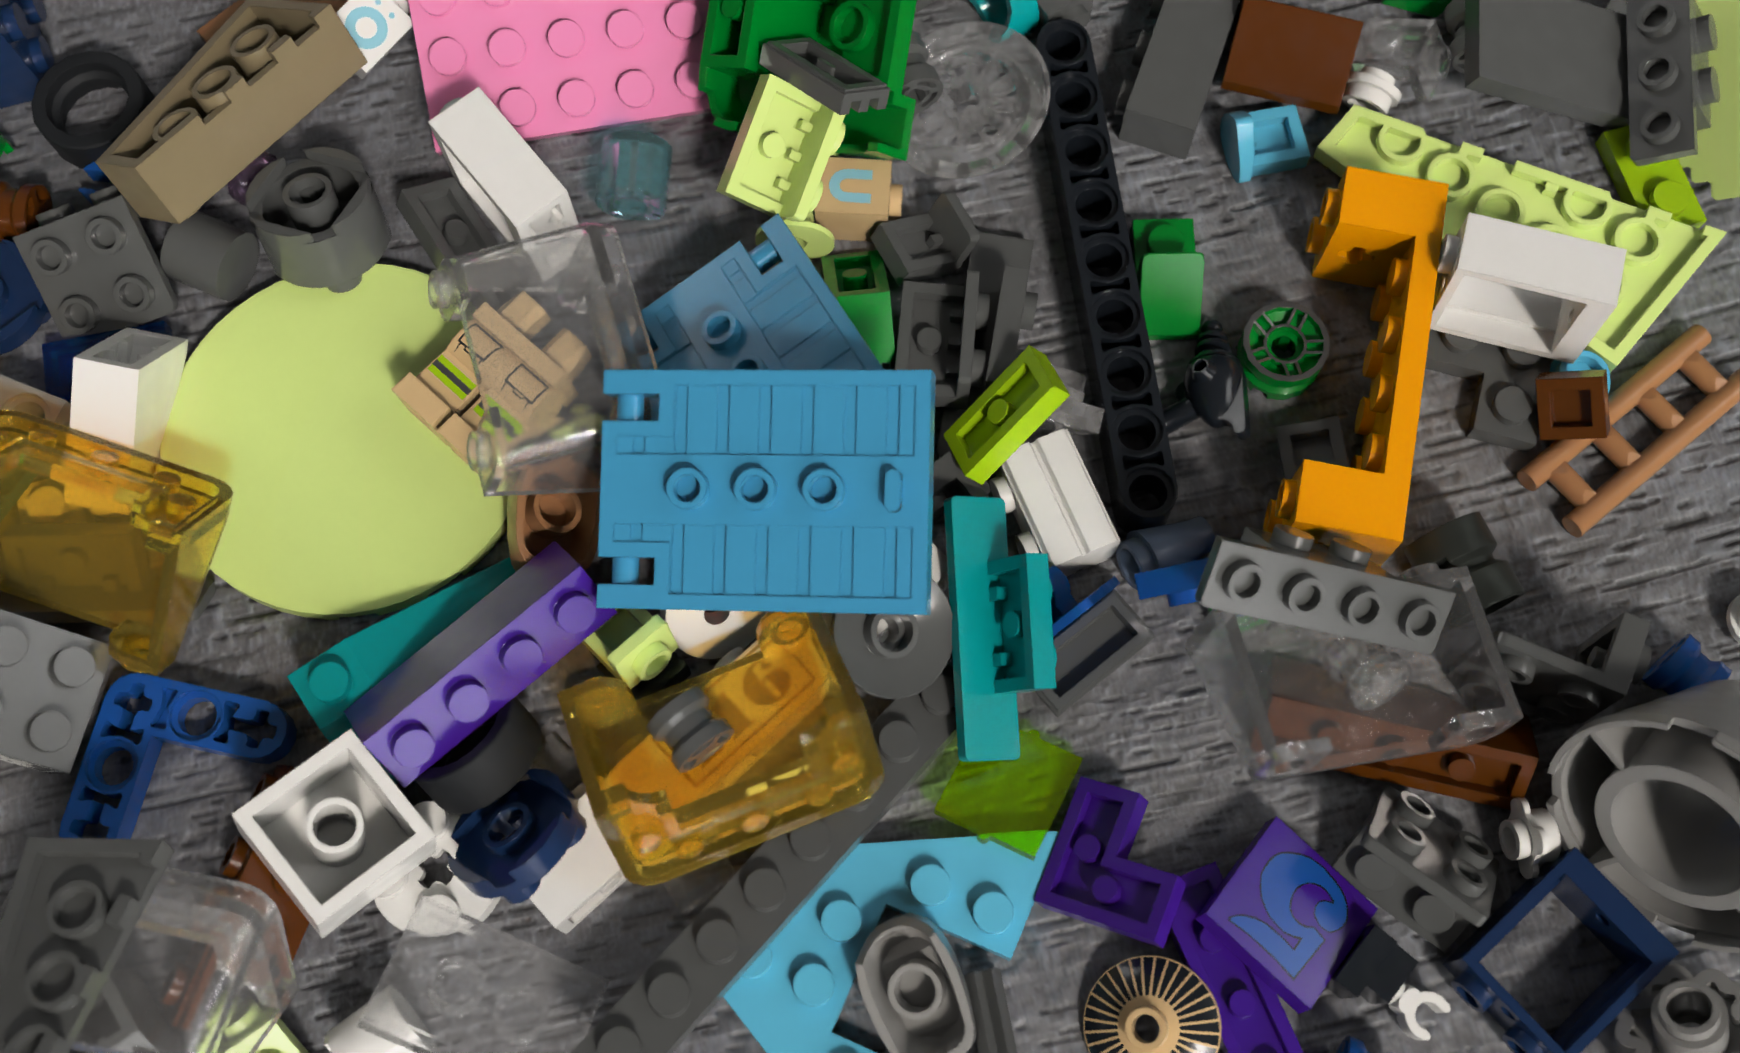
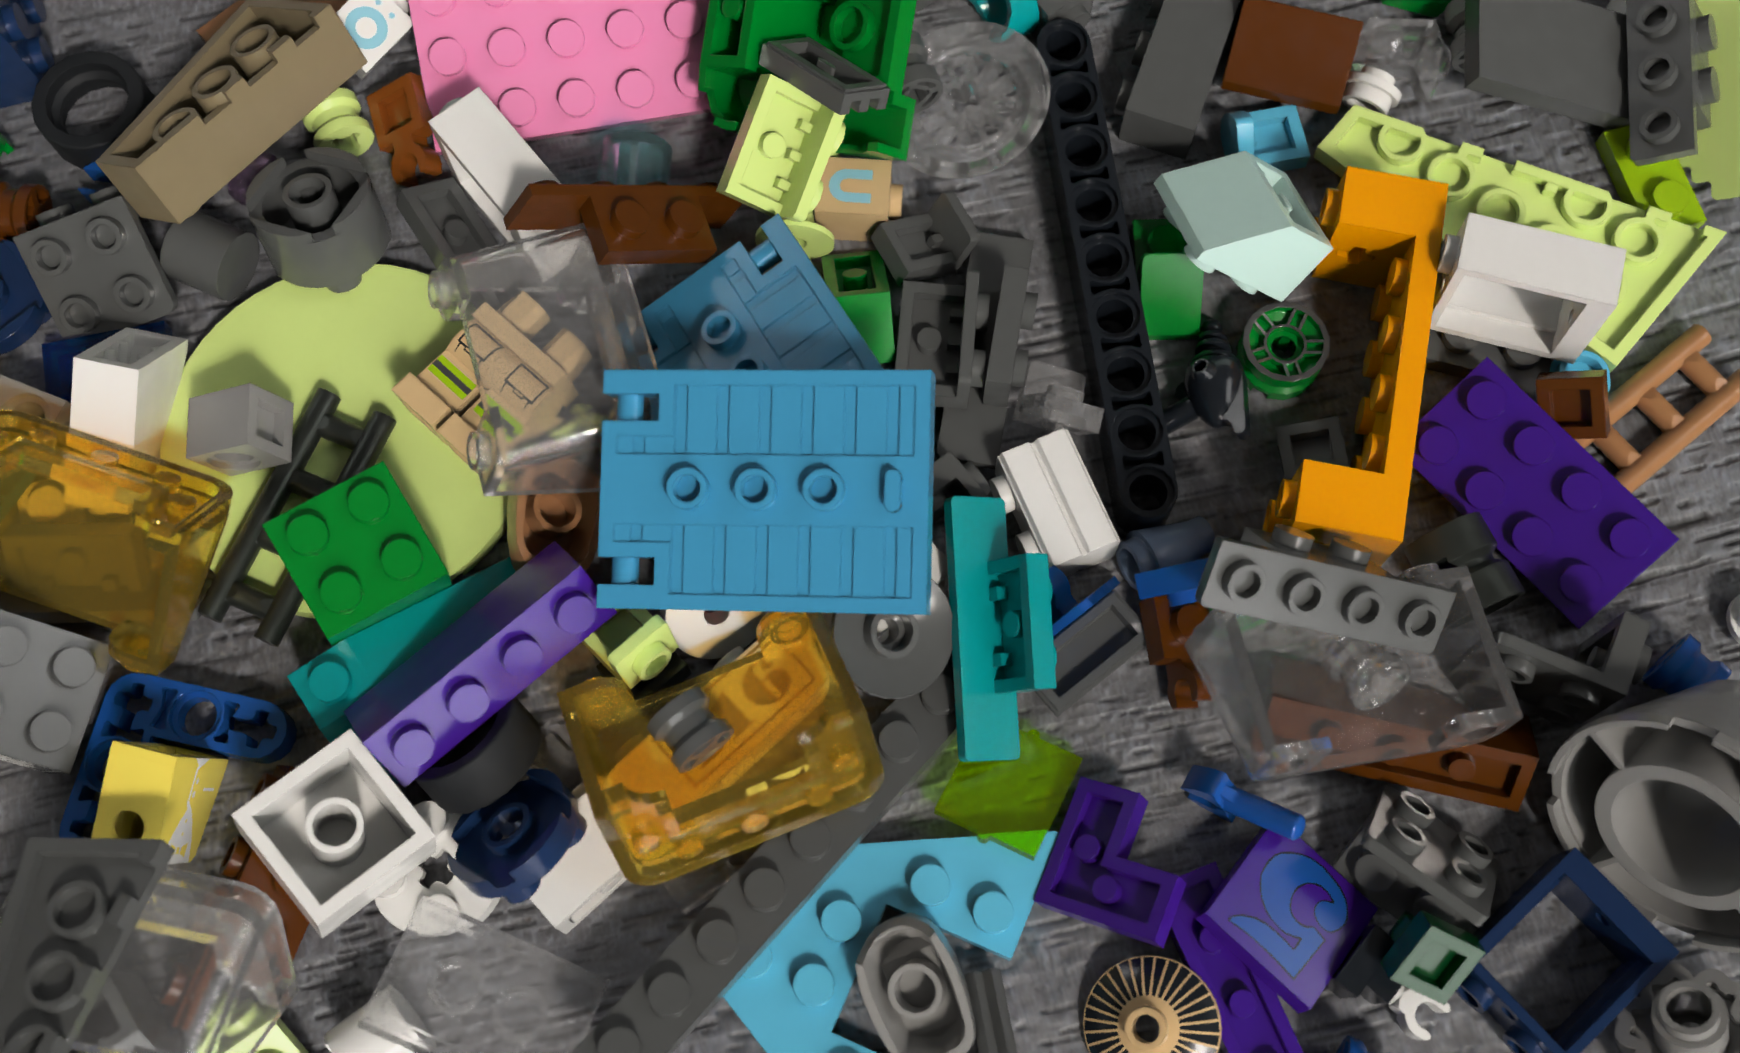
(158, 795): none -> light yellow torso
(228, 584): none -> pearl dark grey bar
(240, 430): none -> light grey brick
(338, 123): none -> yellowish green wheel
(357, 553): none -> green brick
(402, 128): none -> dark orange plate
(629, 221): none -> reddish brown bracket
(1006, 415): lime plate -> none
(1165, 636): none -> reddish brown plate
(1217, 794): none -> blue bar
(1244, 222): none -> light aqua slope
(1430, 955): none -> dark green tile
(1529, 837): white plate -> none
(1538, 492): none -> dark purple plate

